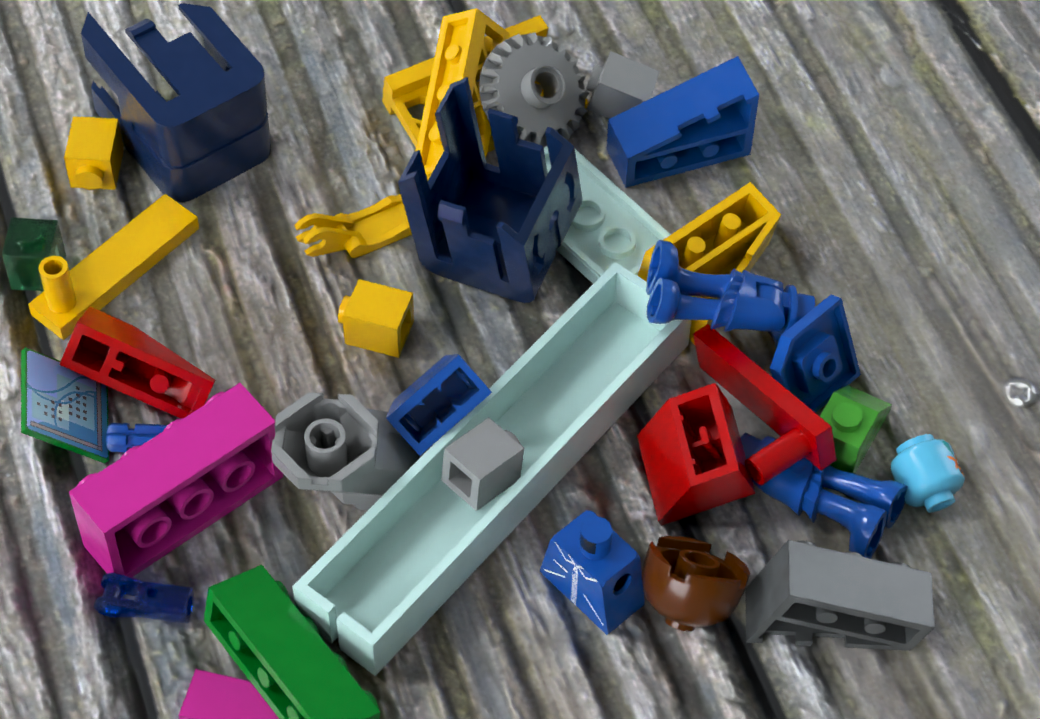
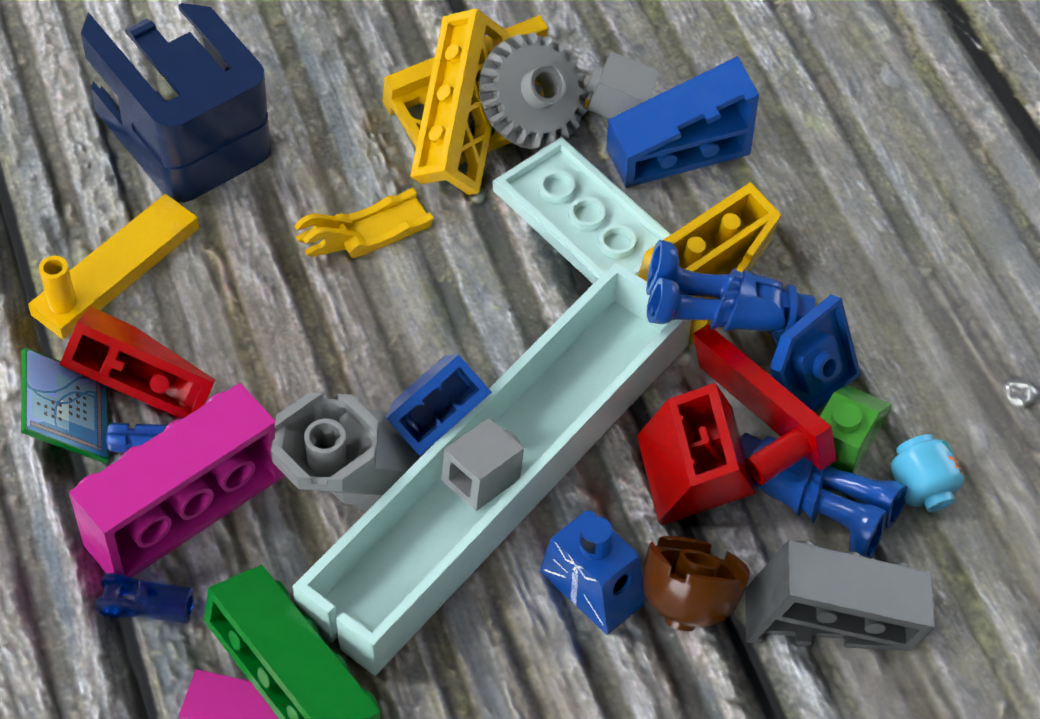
(26, 246): clear green brick -> none
(94, 153): yellow brick -> none
(377, 317): yellow brick -> none
(486, 220): dark blue piece -> none

